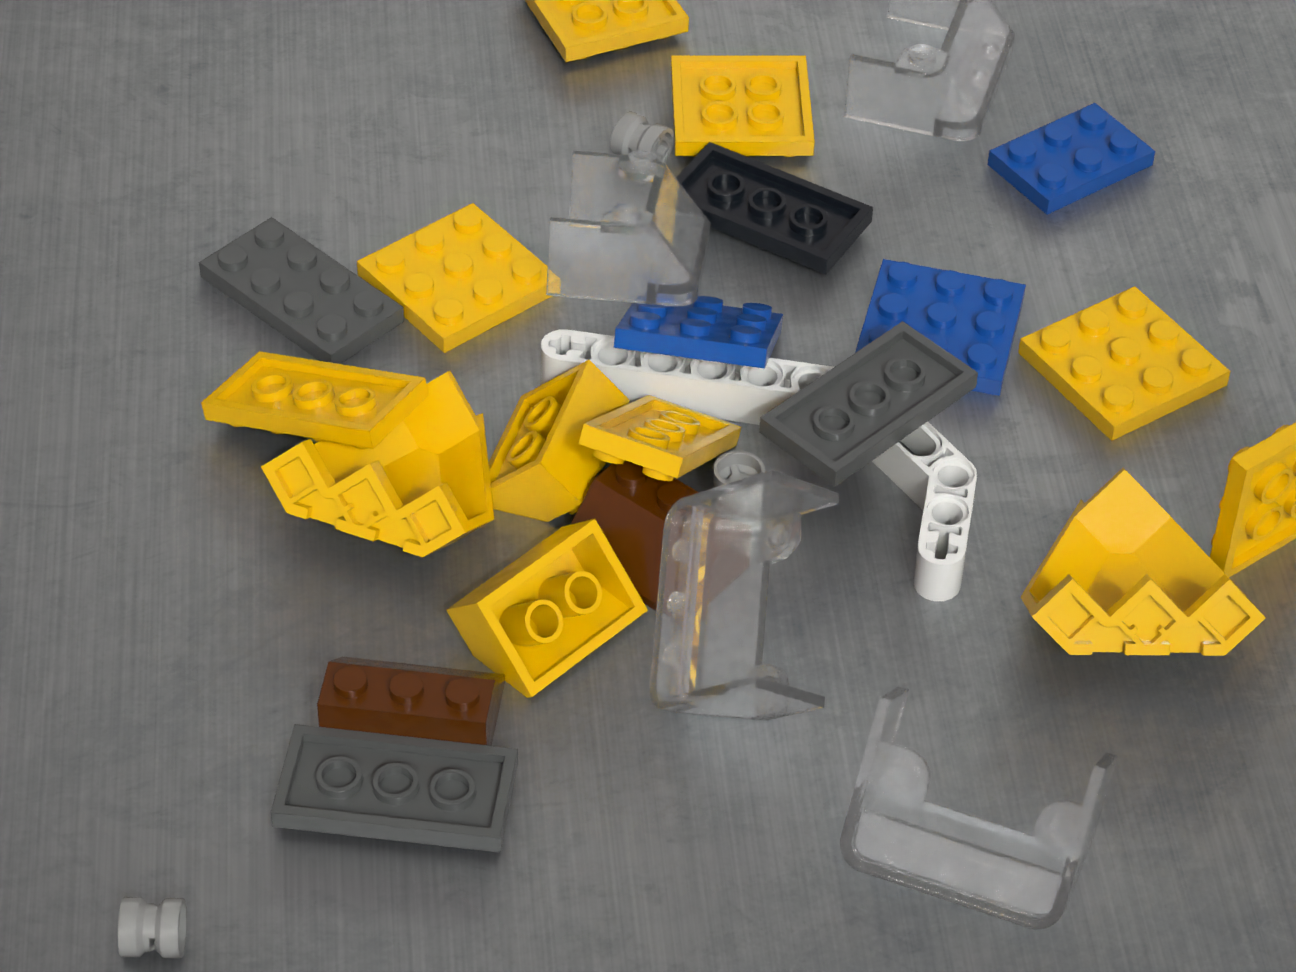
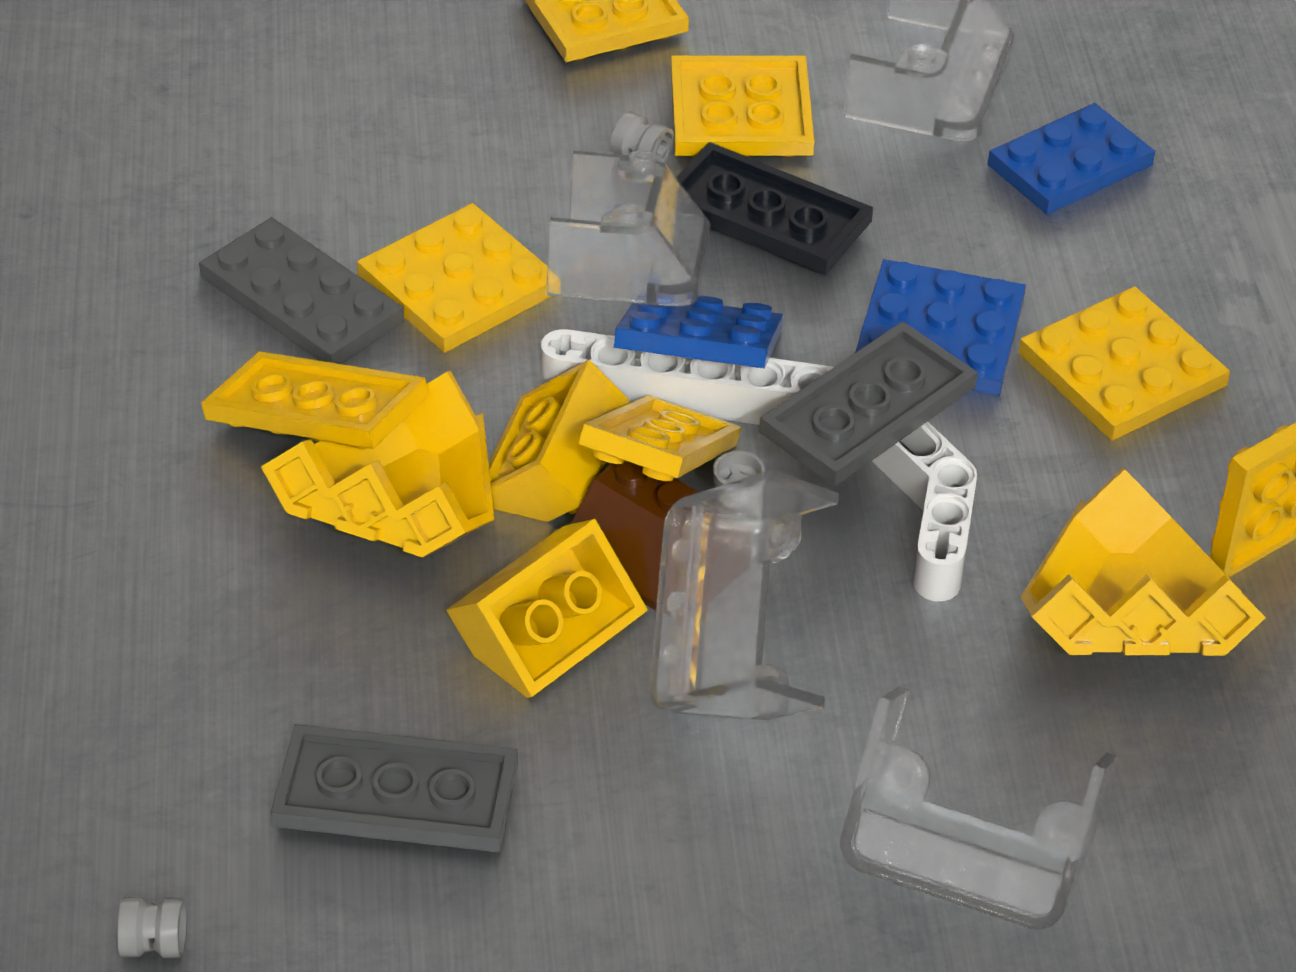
(410, 700): reddish brown slope -> none

